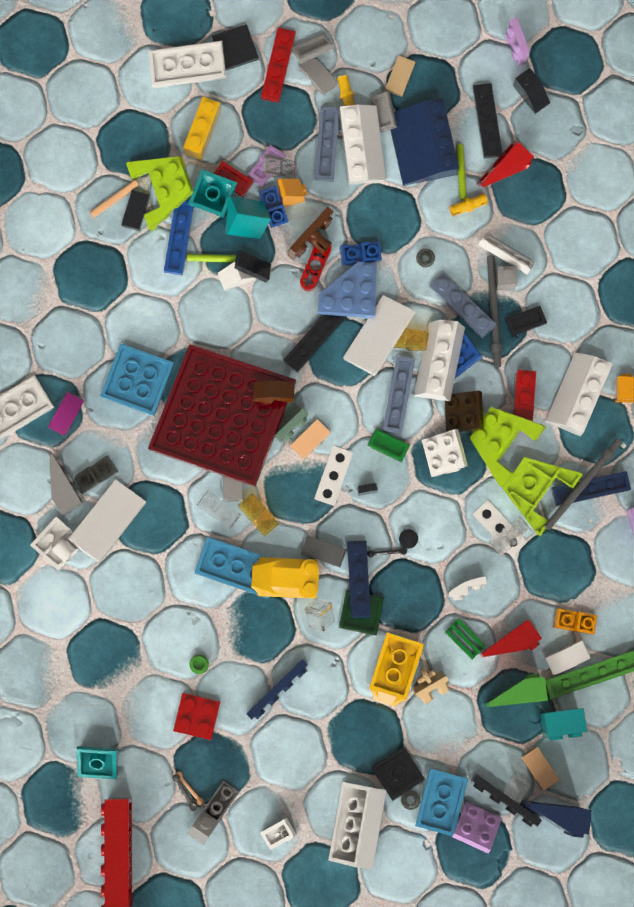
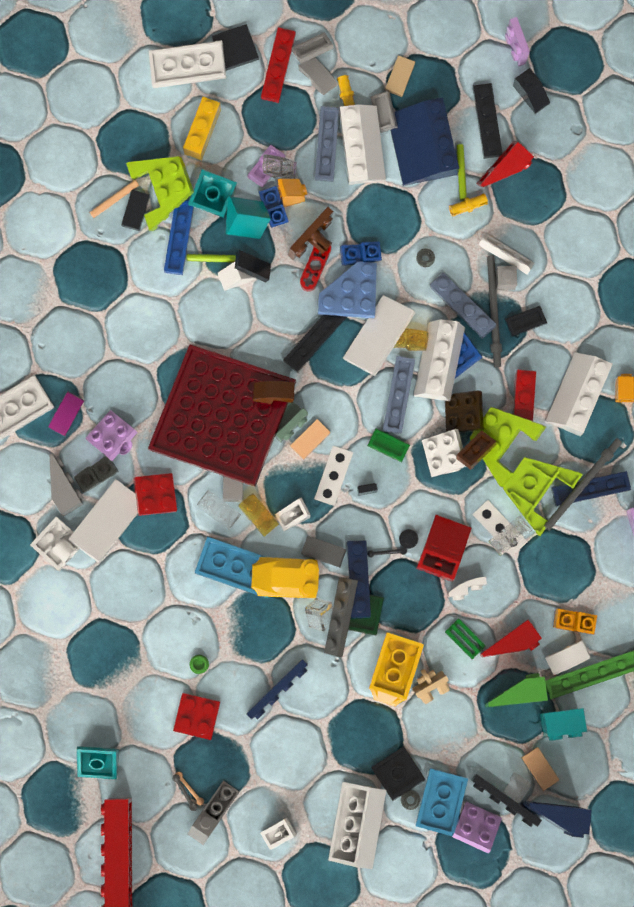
(112, 436): none -> lavender plate
(137, 379): dark azure plate -> none
(155, 494): none -> red plate
(243, 182): red plate -> none
(293, 514): none -> white slope
(340, 616): none -> dark grey plate
(444, 548): none -> red slope
(476, 450): none -> reddish brown plate

